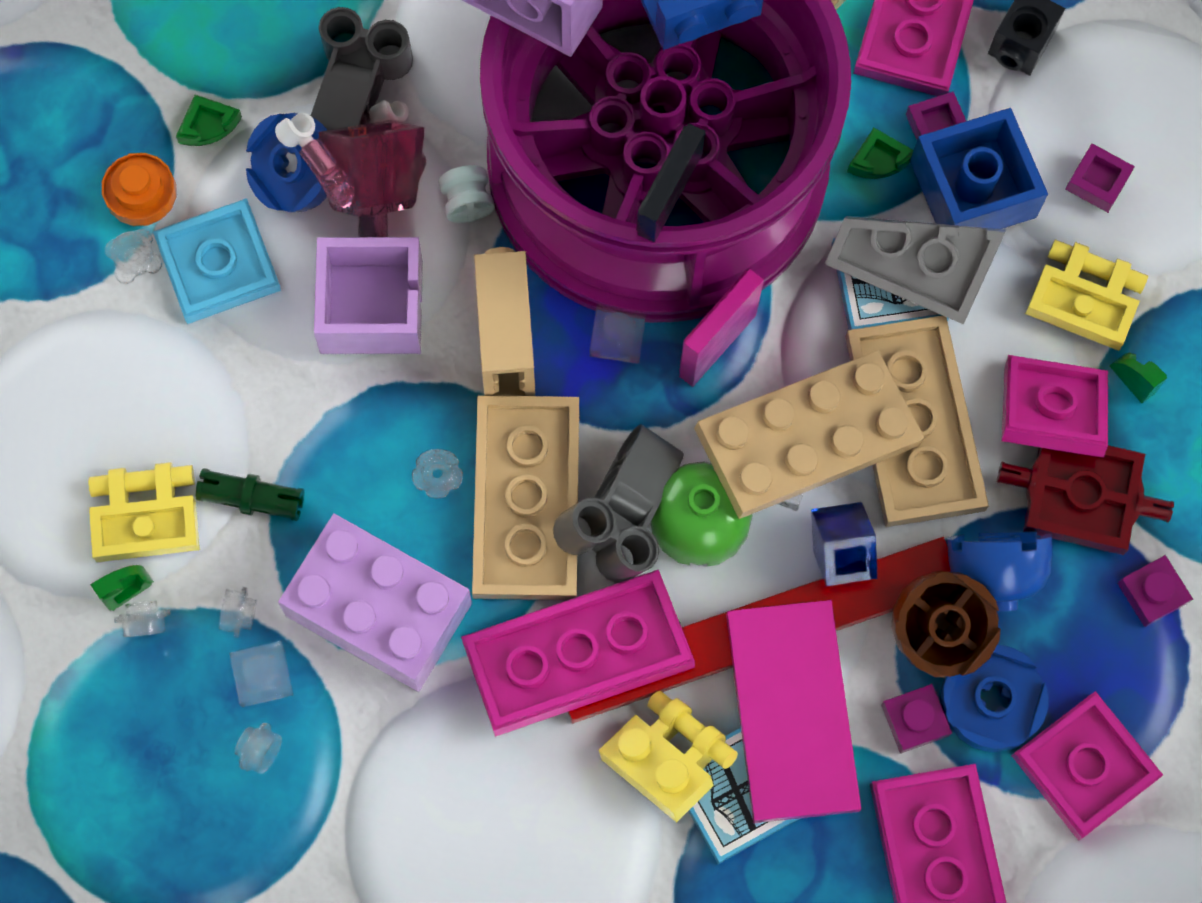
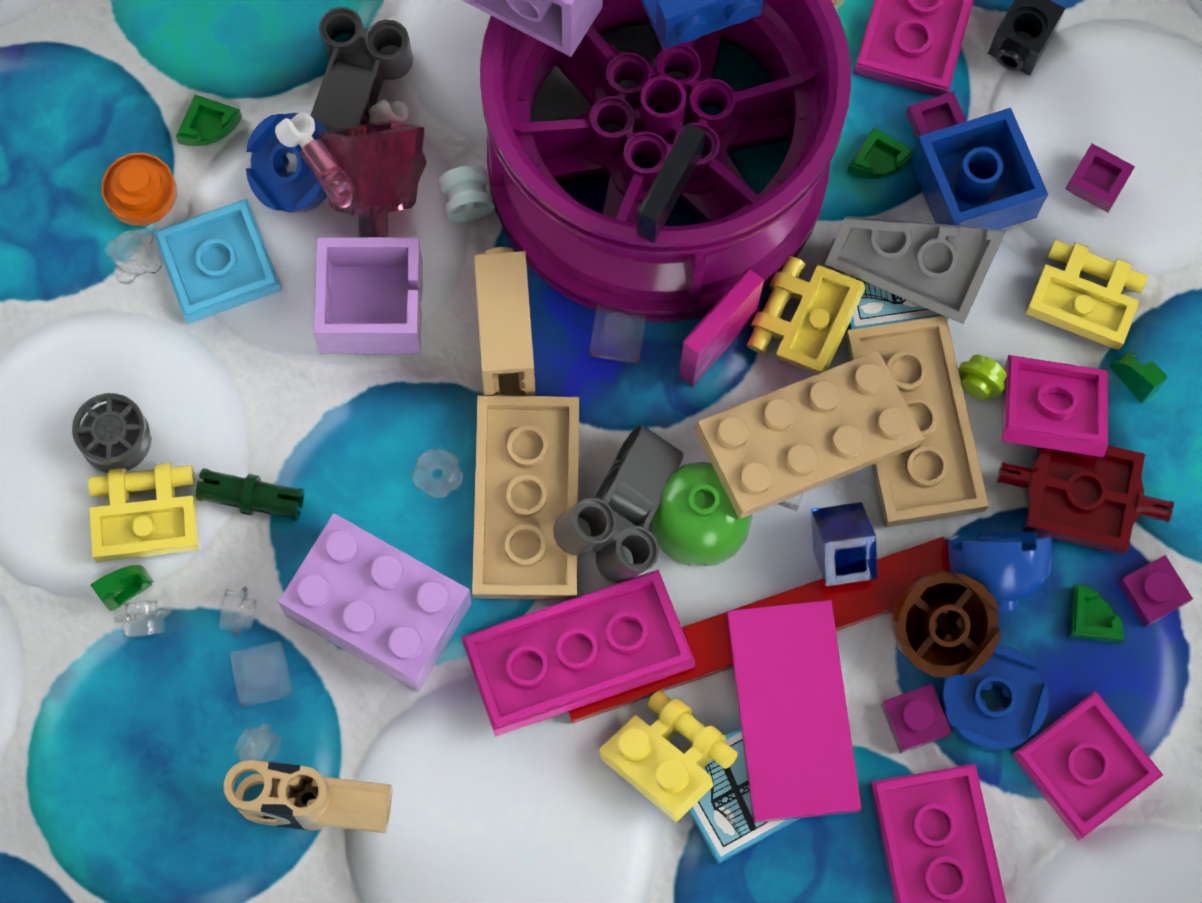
(112, 433): none -> dark grey wheel
(336, 801): none -> tan connector
(819, 319): none -> light yellow plate
(982, 377): none -> lime plate
(1093, 617): none -> green tile

